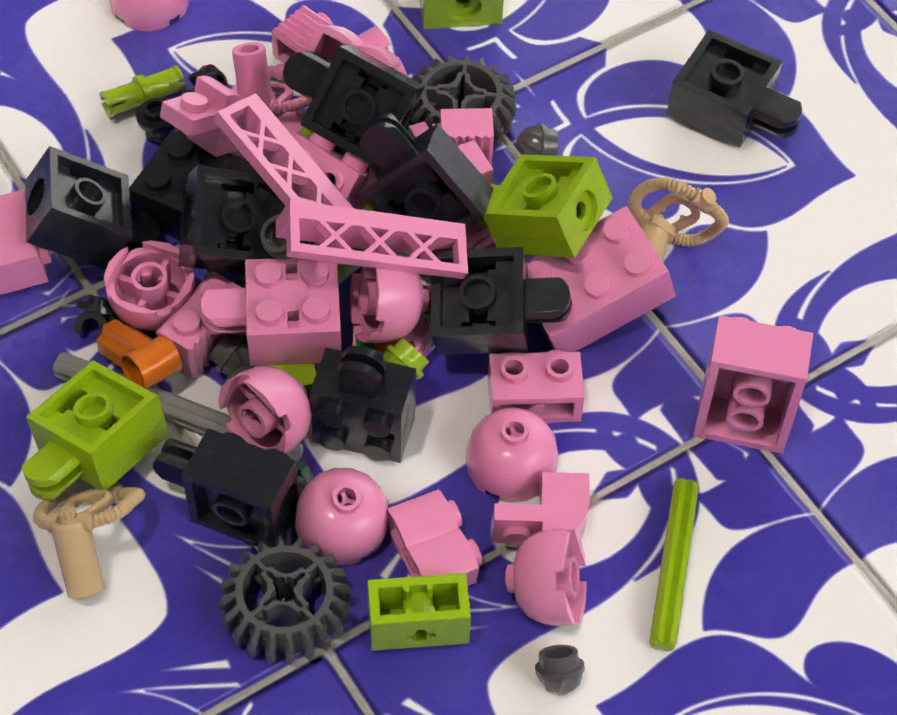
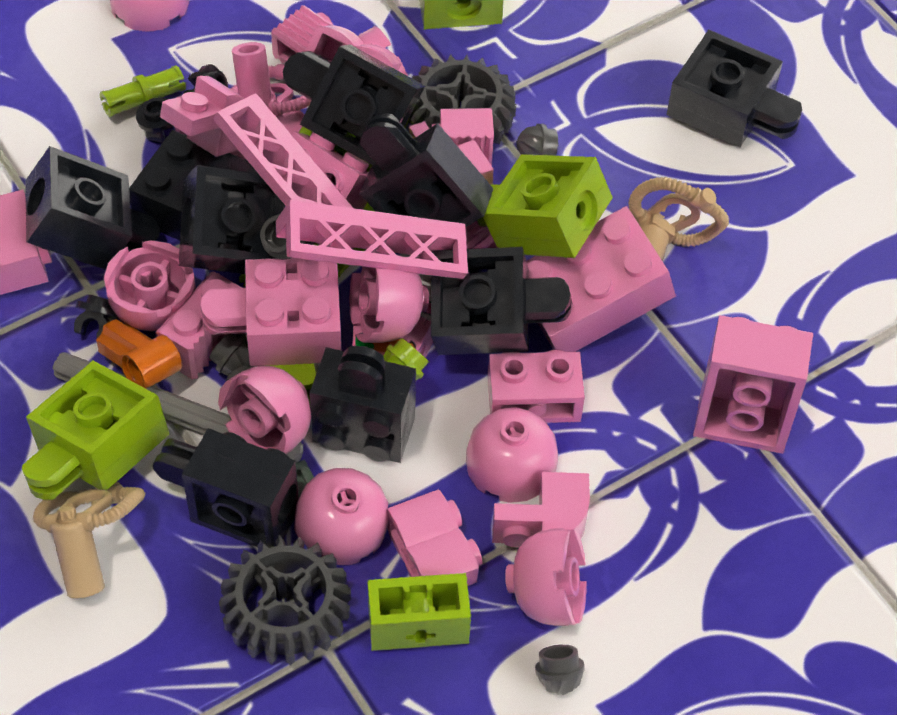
(674, 565): lime axle -> none

